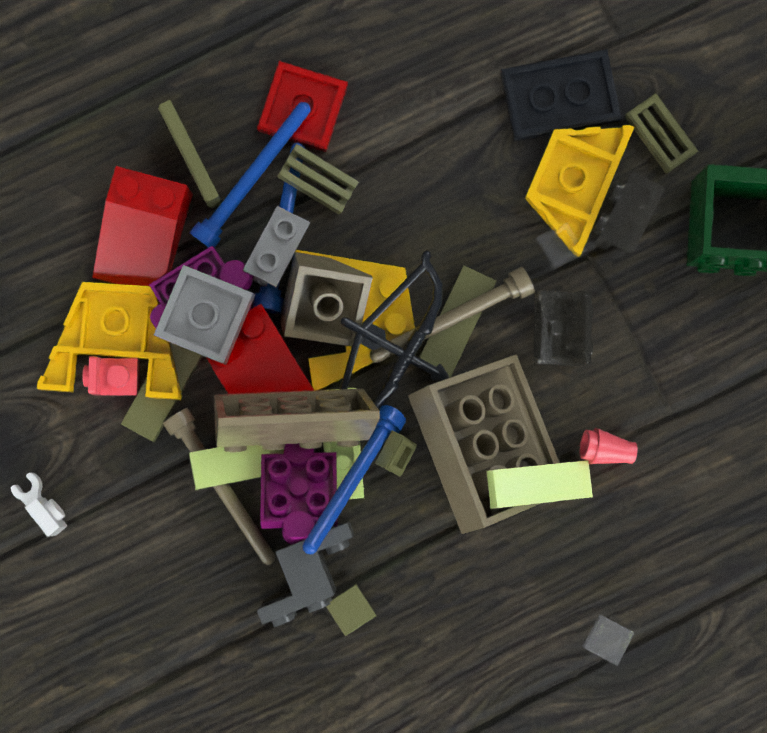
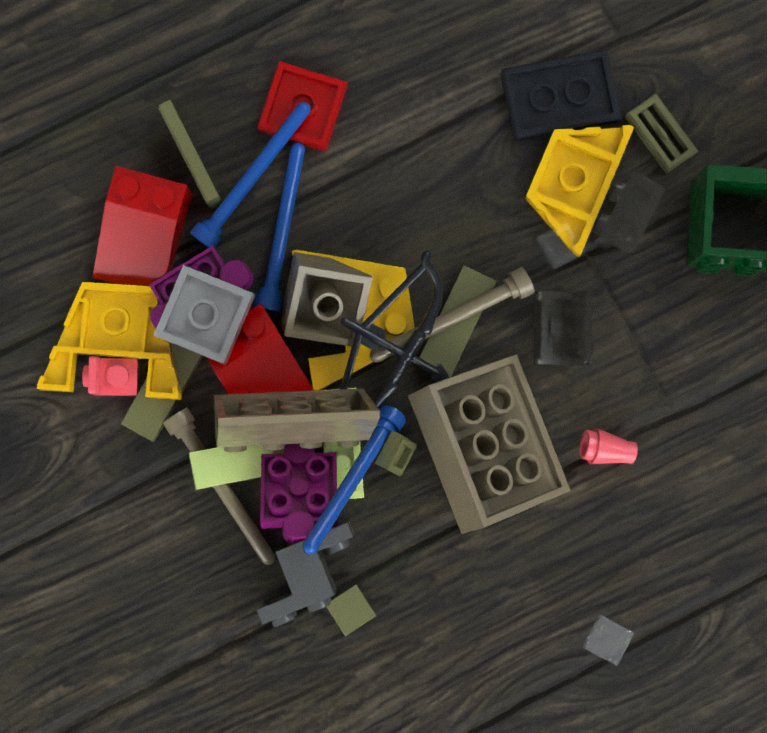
(45, 513): white plate -> none
(276, 247): light grey hinge -> none
(325, 168): olive tile -> none
(539, 484): yellowish green tile -> none

